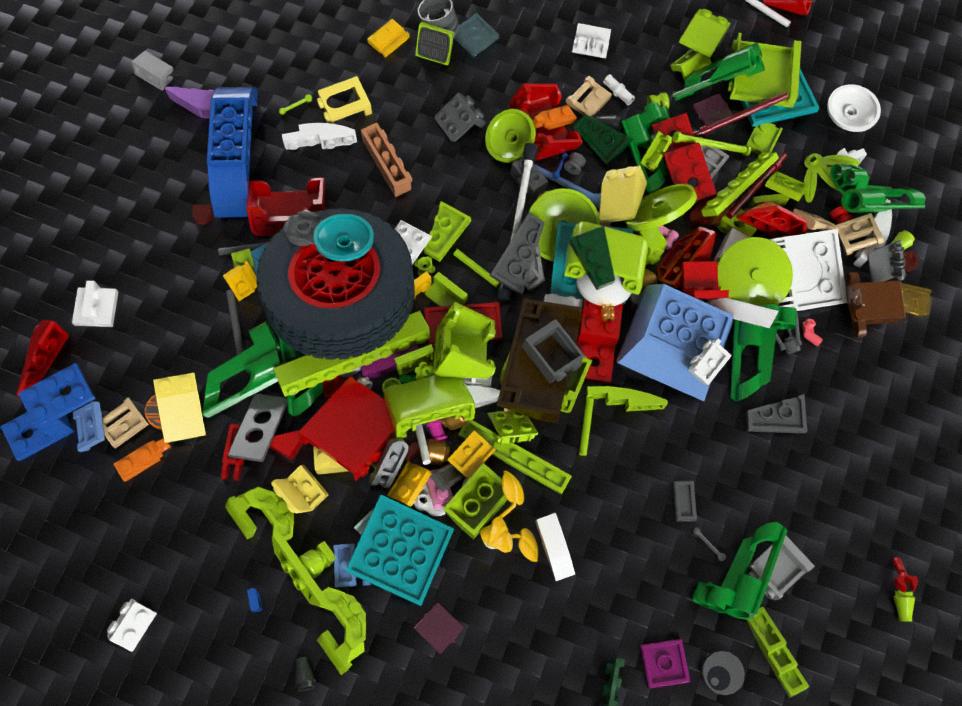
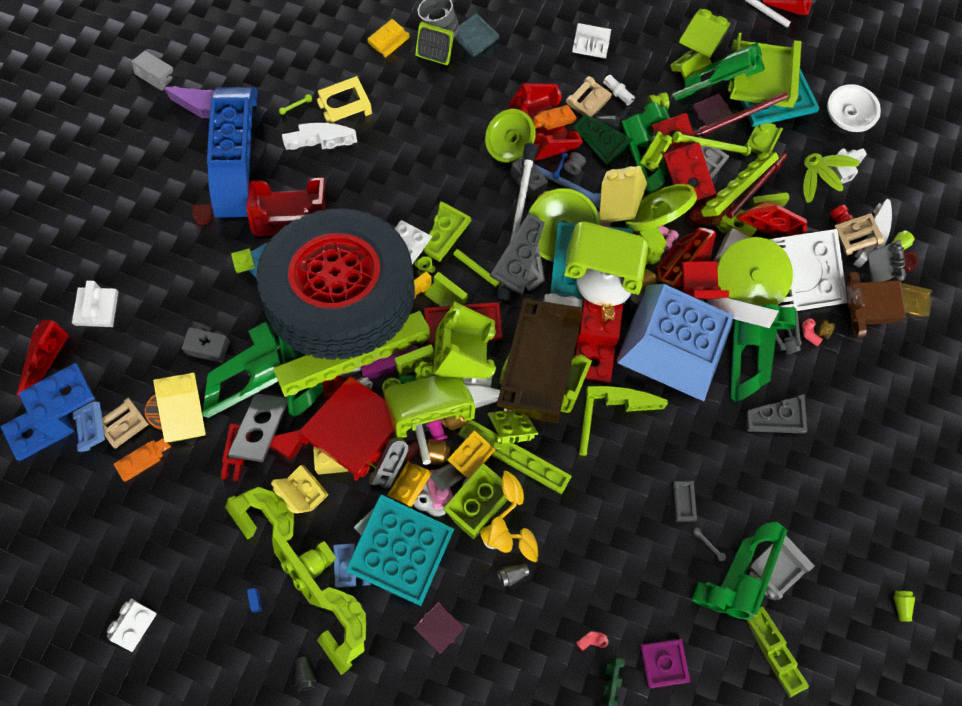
(213, 351): none -> dark grey brick
(228, 250): dark grey bar -> none
(235, 322): dark grey bar -> none
(241, 280): yellow plate -> none
(301, 228): dark grey tile -> none
(343, 237): teal dish -> none
(386, 159): nougat brick -> none
(459, 116): dark grey bracket -> none
(512, 574): none -> flat silver cone
(555, 546): white slope -> none
(566, 343): dark grey window -> none
(593, 638): none -> coral arm
(594, 256): dark green wing -> none
(709, 362): white bracket -> none
(723, 673): dark grey tile -> none
(787, 185): lime tile -> none
(816, 222): tan plate -> none
(826, 329): none -> clear yellow bush
(865, 198): green panel -> none
(903, 576): red bar -> none

